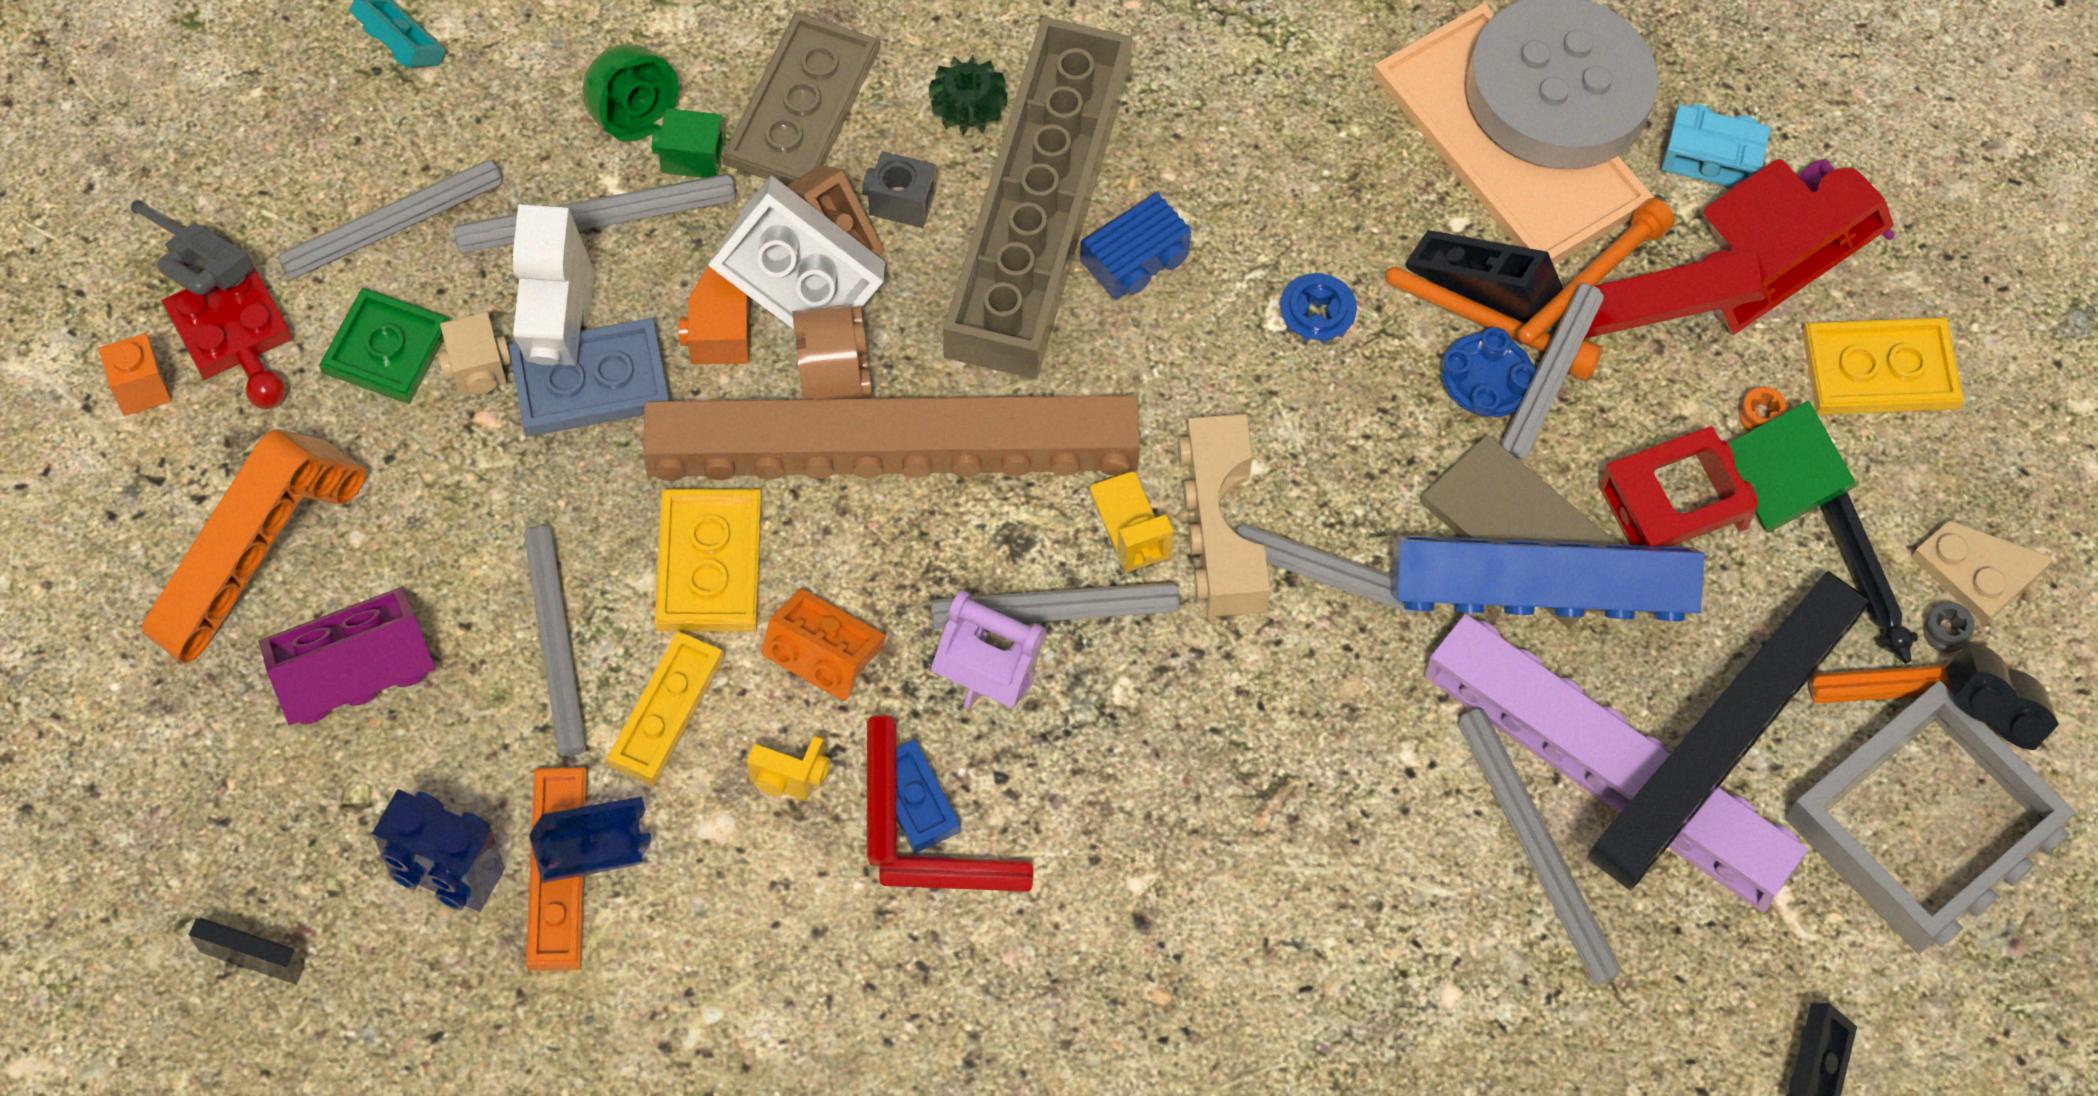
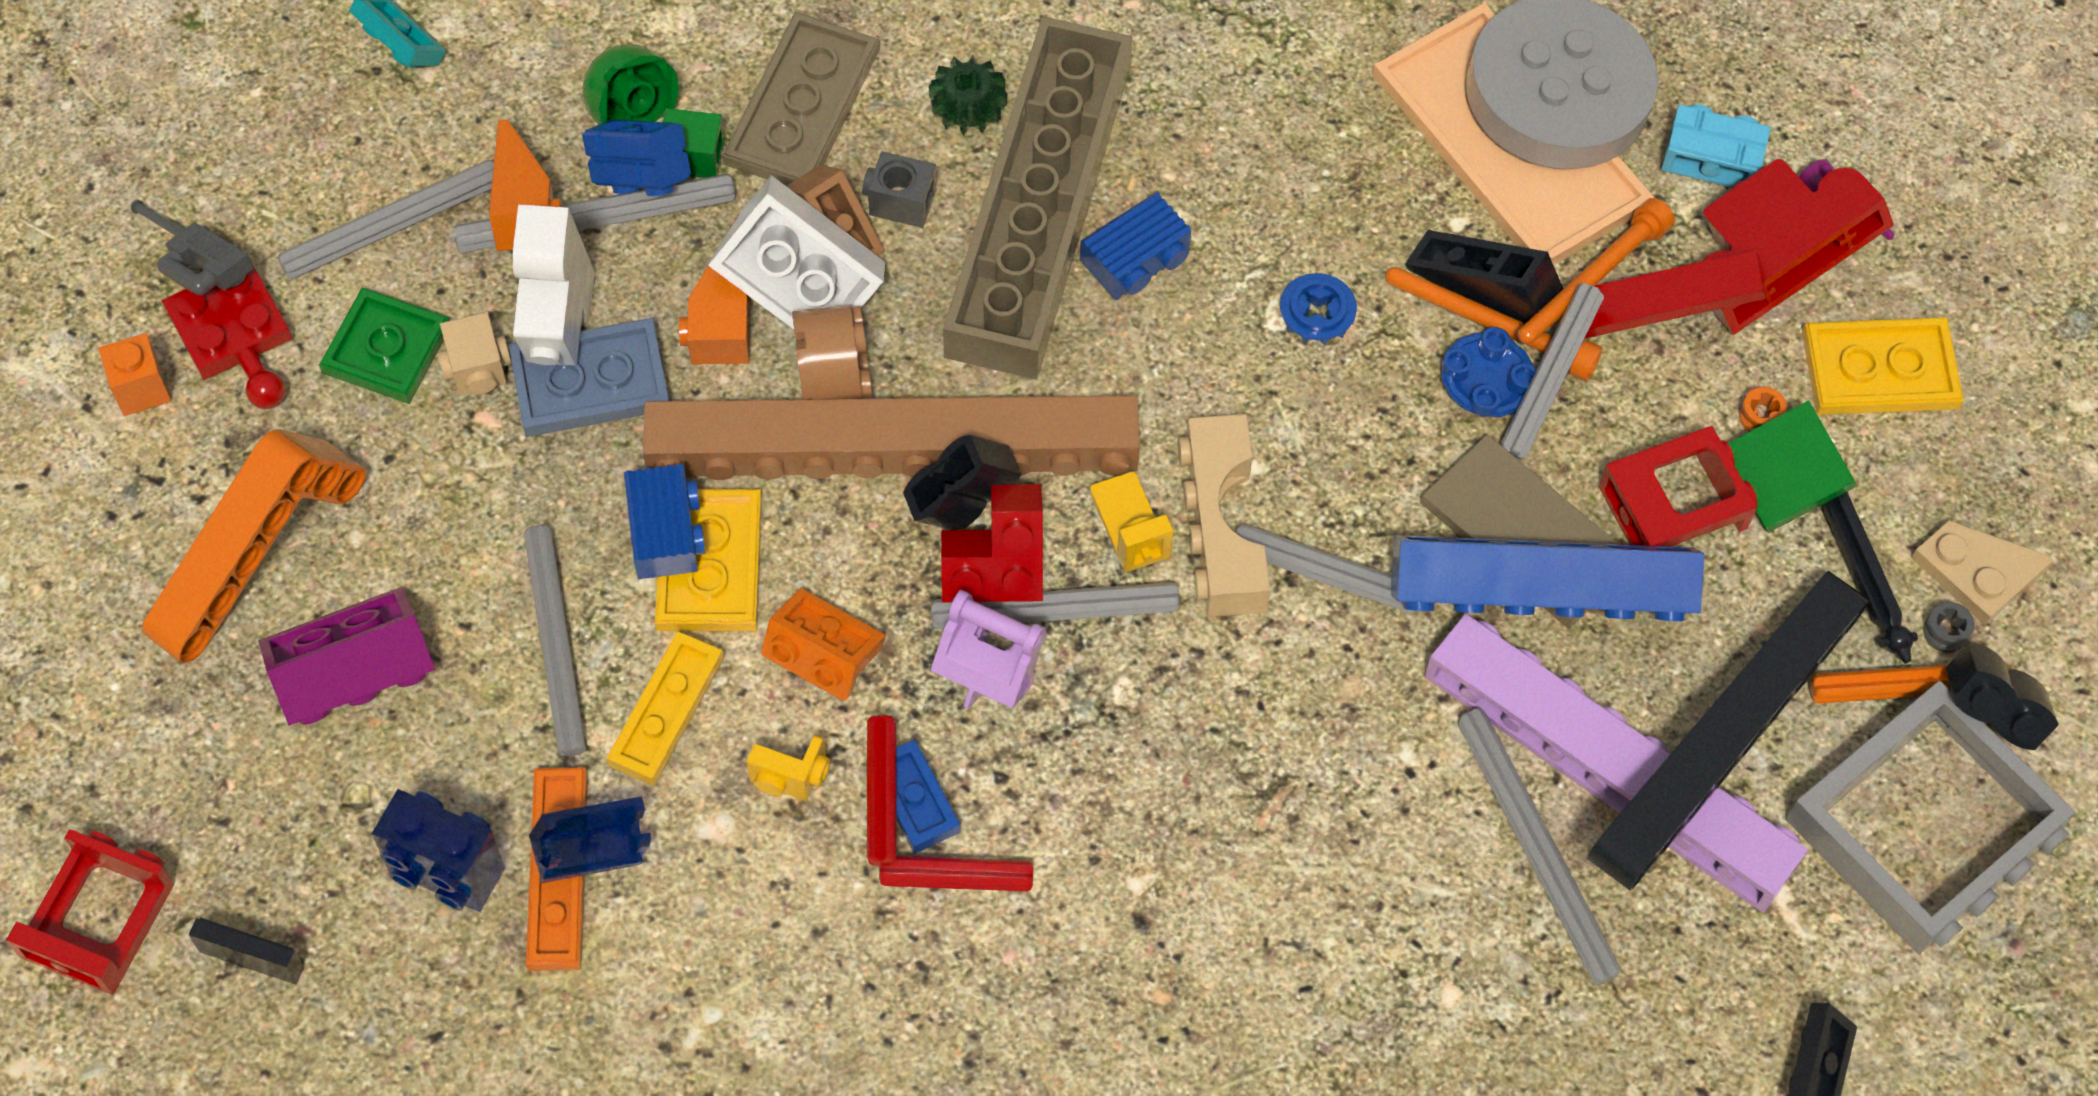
(73, 954): none -> red window
(514, 182): none -> orange slope
(637, 156): none -> blue brick
(661, 521): none -> blue brick
(960, 482): none -> black brick
(1001, 561): none -> red brick

